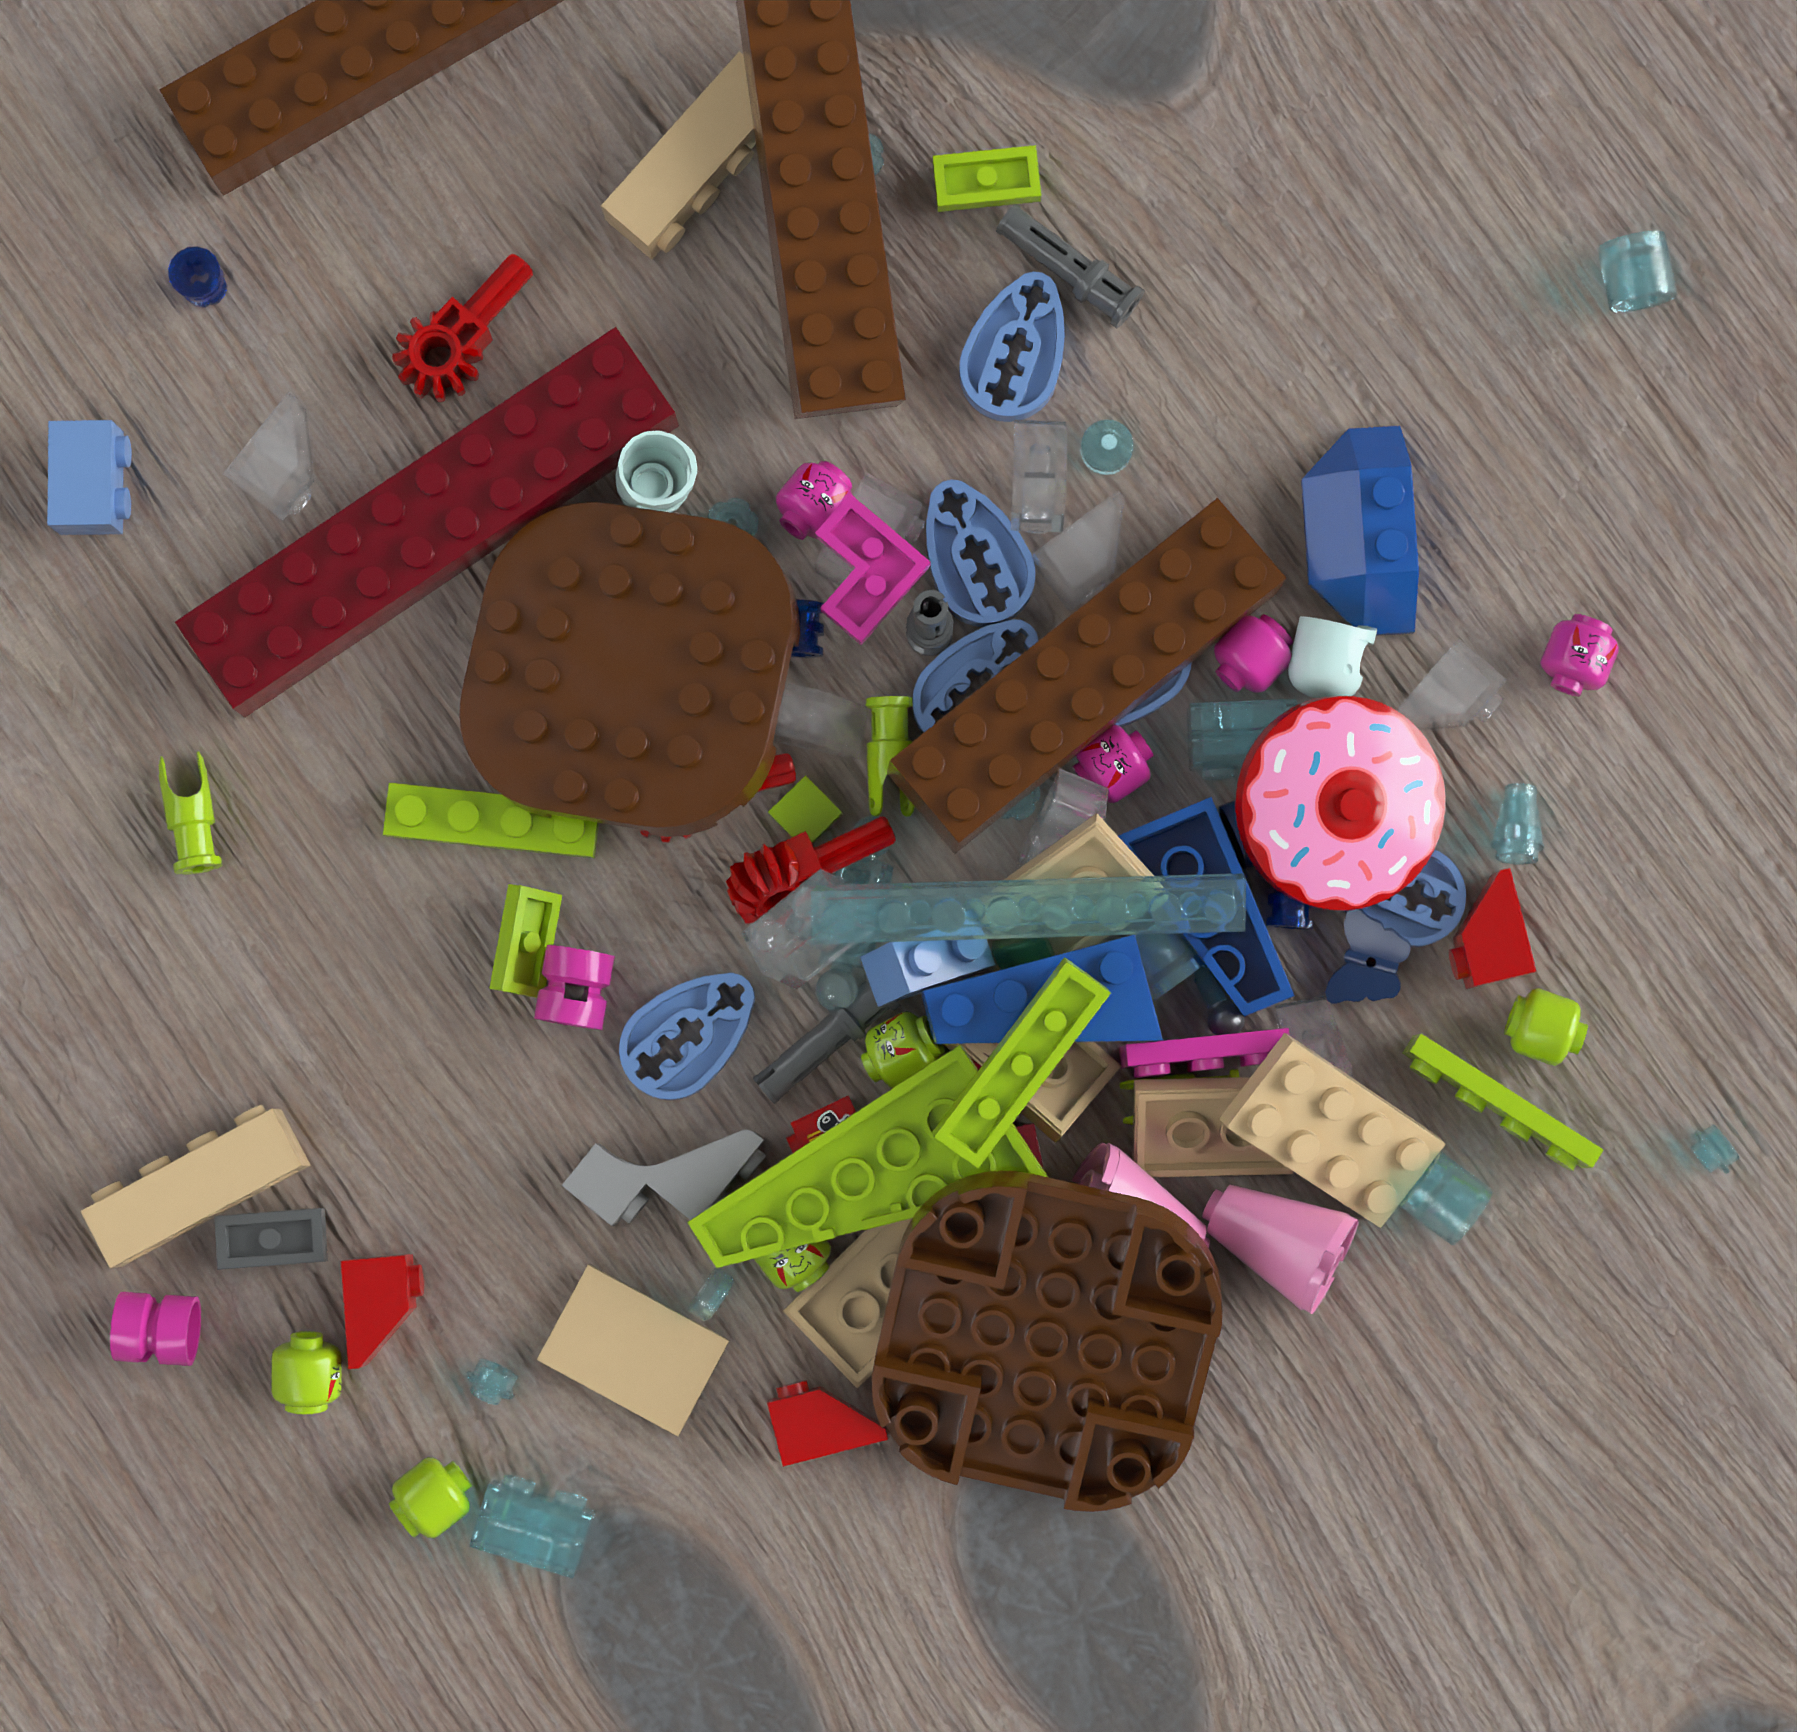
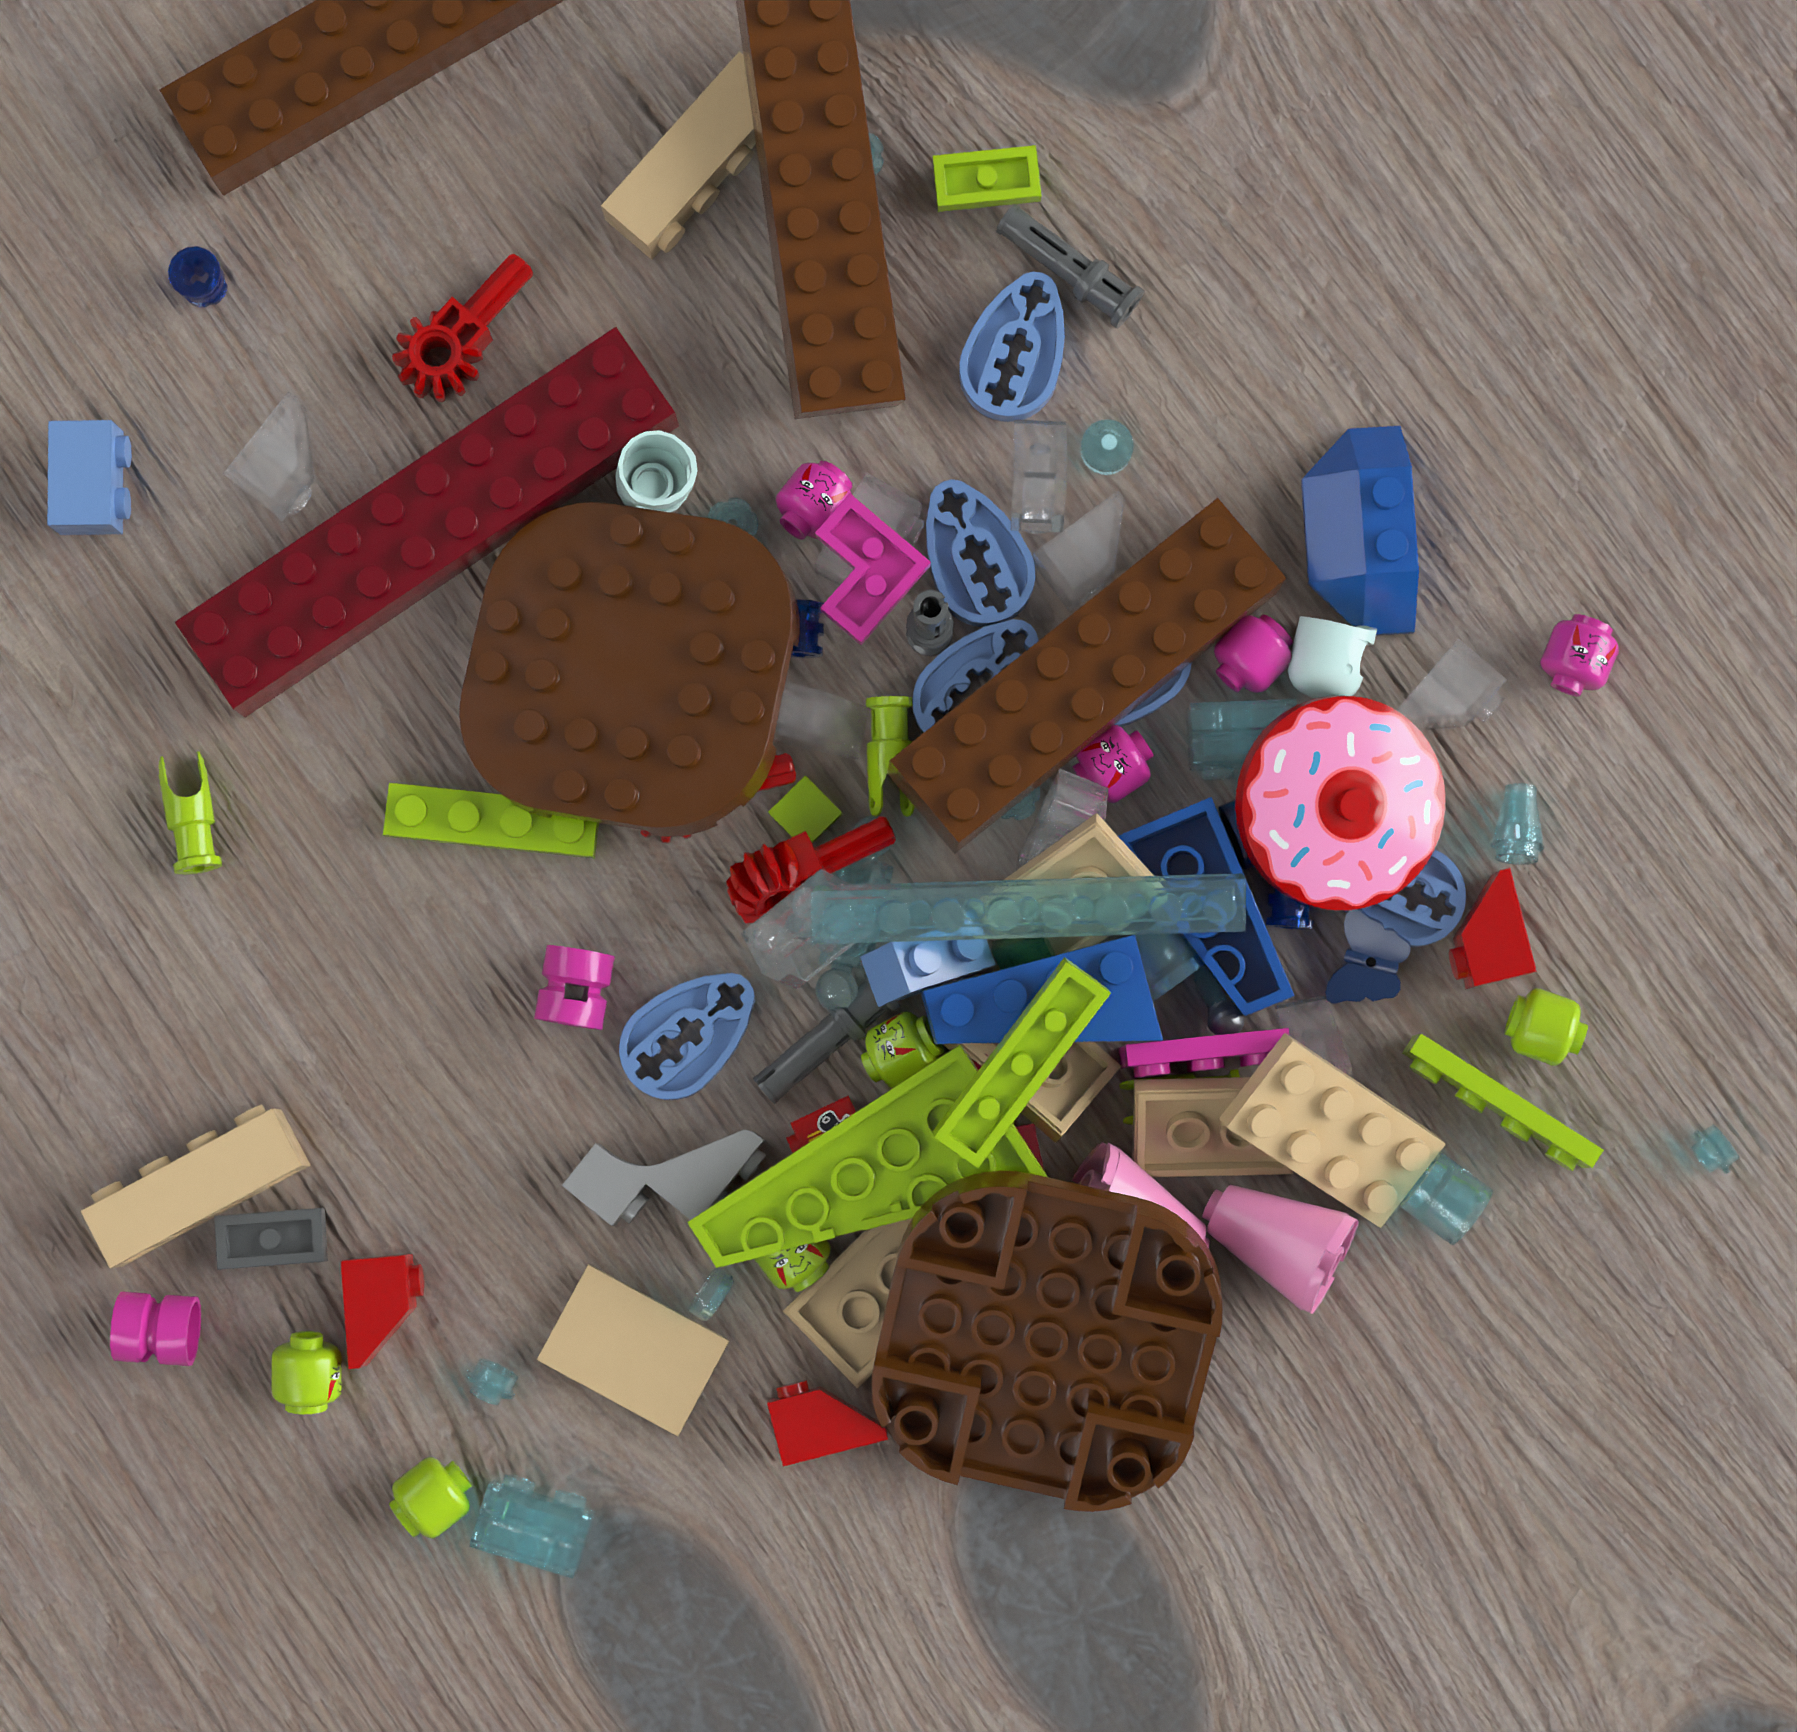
(524, 933): lime plate -> none
(1637, 271): clear light blue piece -> none

